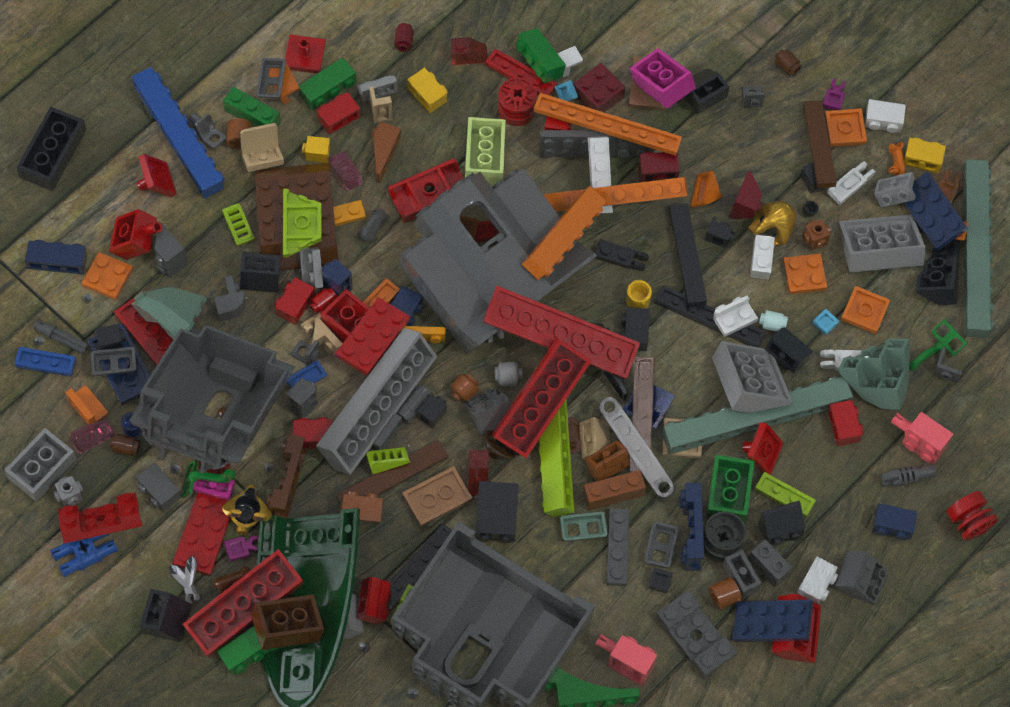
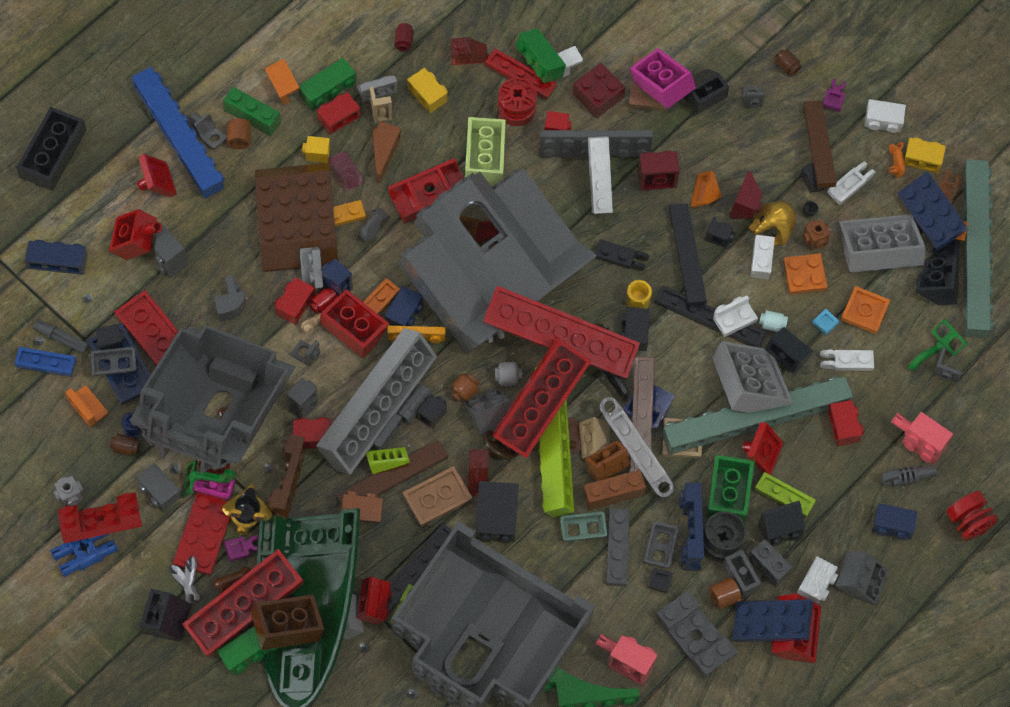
(40, 464): light grey brick -> none
(93, 441): clear pink slope -> none
(107, 276): orange plate -> none
(169, 308): sand green brick -> none
(232, 214): lime slope -> none
(260, 271): black slope -> none
(261, 147): tan bracket -> none
(265, 80): dark grey piece -> none
(300, 223): lime wing -> none
(305, 53): red tile -> none
(313, 372): blue tile -> none
(325, 337): tan slope -> none
(372, 336): red plate -> none
(563, 233): orange brick -> none
(566, 91): medium azure tile -> none
(607, 124): orange plate -> none
(624, 193): orange plate -> none
(845, 127): orange plate -> none
(880, 373): sand green brick -> none
(895, 190): light grey bracket -> none

